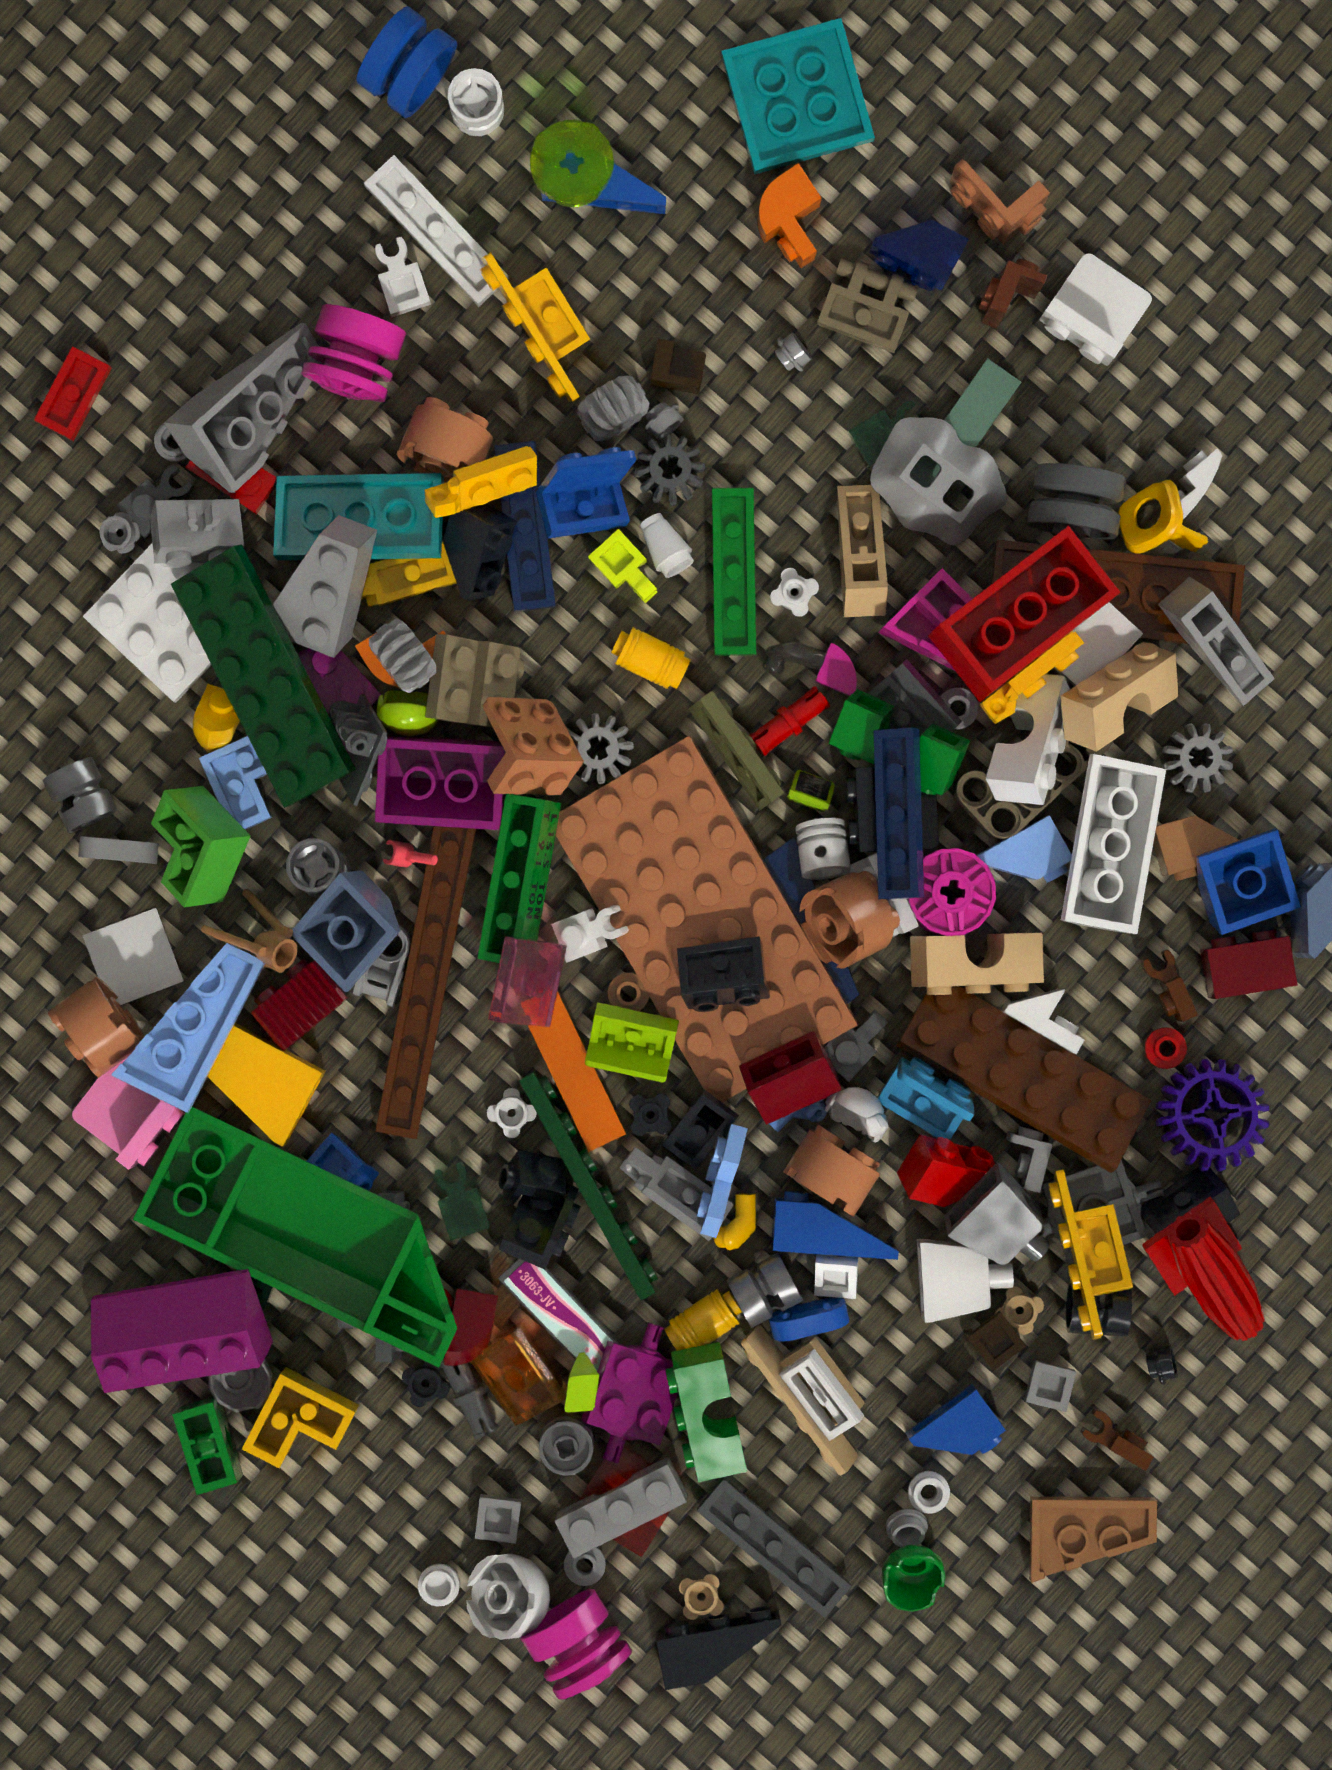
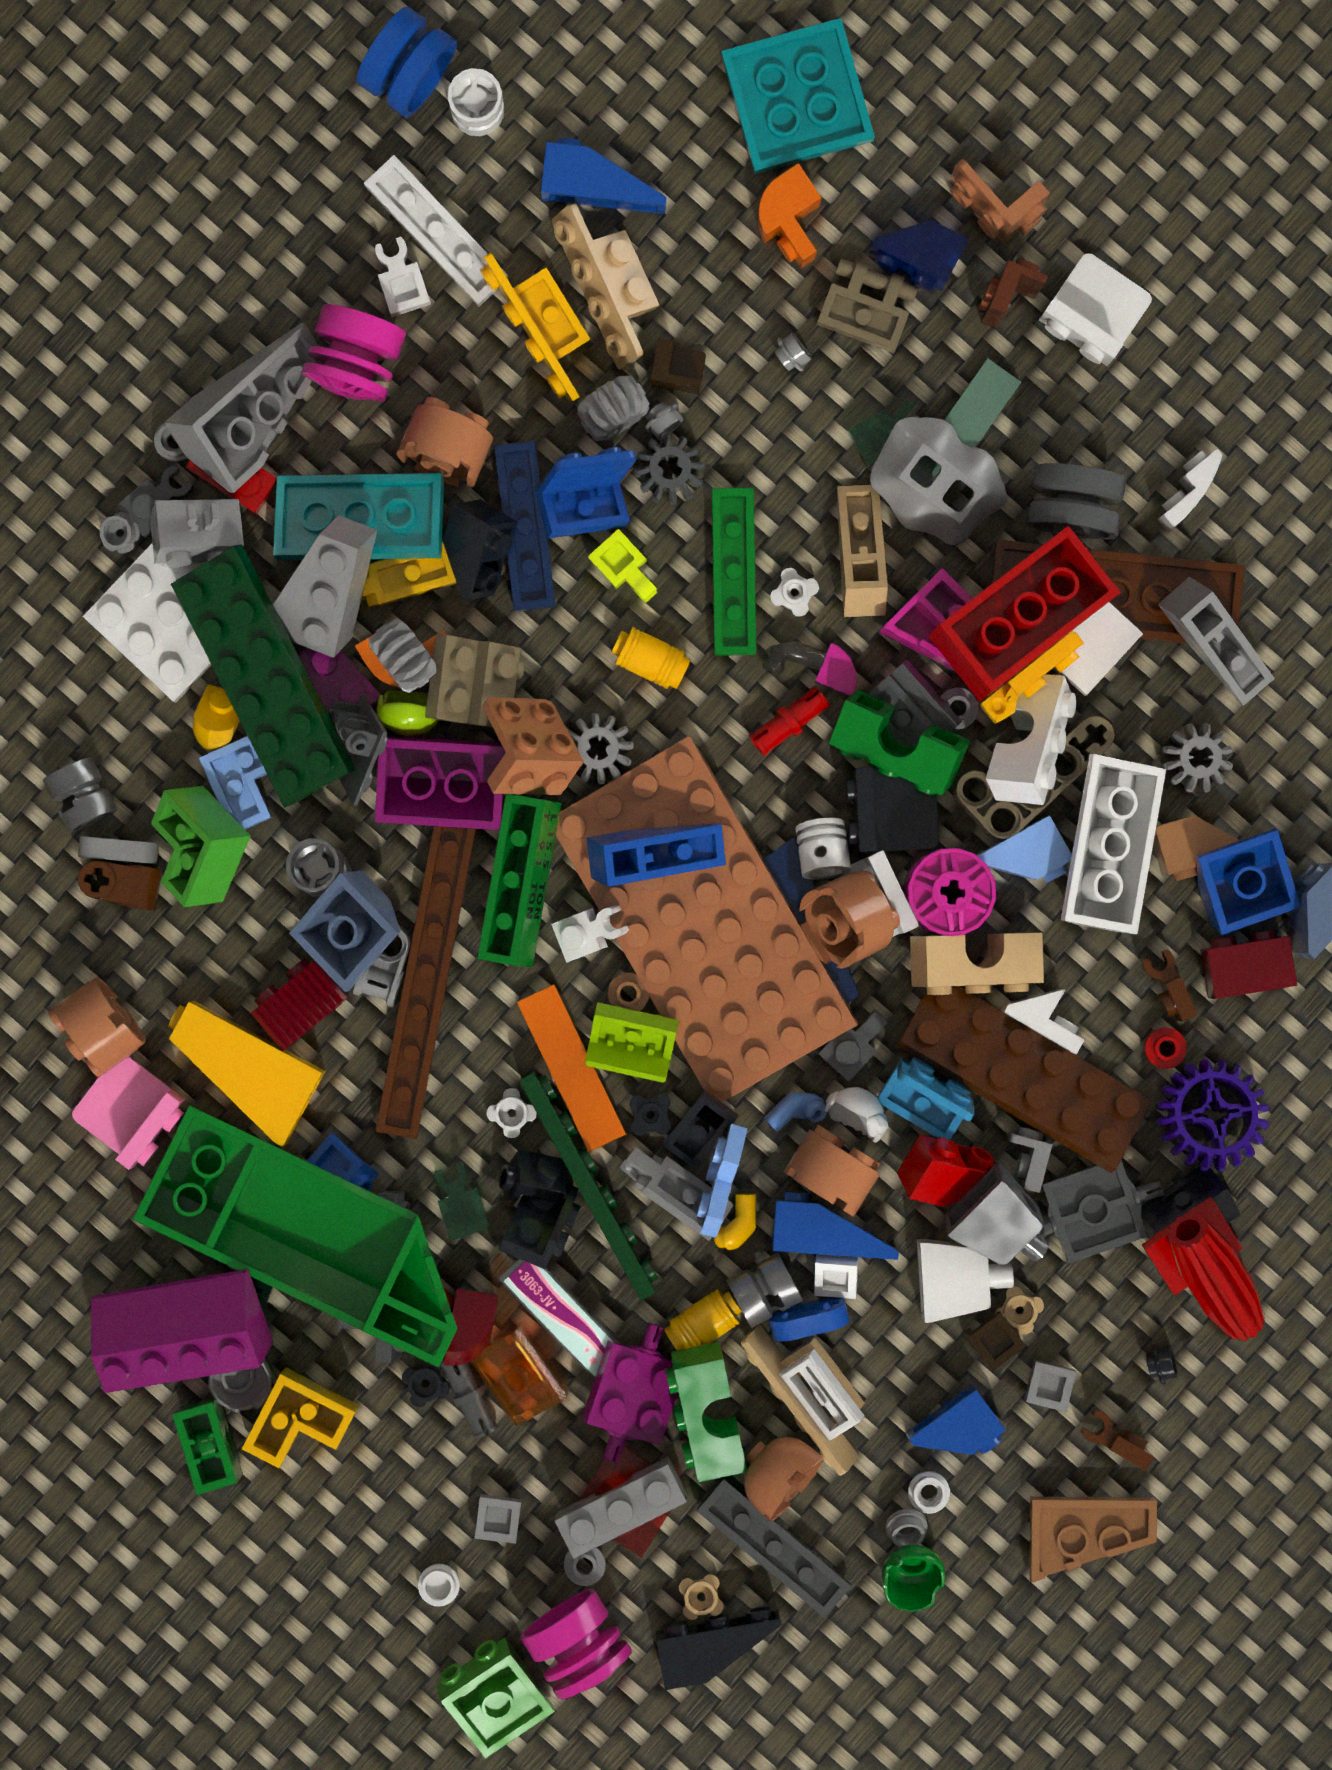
(72, 393): red plate -> none
(127, 886): none -> reddish brown piece
(134, 956): white sticker -> none
(189, 1037): light blue wing -> none
(270, 947): medium nougat plant -> none
(405, 855): coral hand -> none
(484, 482): yellow hinge -> none
(493, 1696): none -> bright green plate
(507, 1596): white cylinder -> none
(527, 982): clear pink plate -> none
(566, 1444): flat silver wheel -> none
(581, 1385): lime slope -> none
(592, 176): clear neon green plate -> none
(609, 280): none -> tan bracket
(654, 852): none -> blue slope
(666, 546): white cone -> none
(722, 974): black bracket -> none
(737, 749): olive plate -> none
(779, 1473): none -> nougat cylinder
(790, 1077): dark red brick -> none
(811, 791): slope -> none
(898, 813): dark blue plate -> none
(1096, 1250): yellow bracket -> none
(1114, 1319): black wheel -> none
(1138, 679): tan arch -> none
(1166, 528): yellow piece -> none

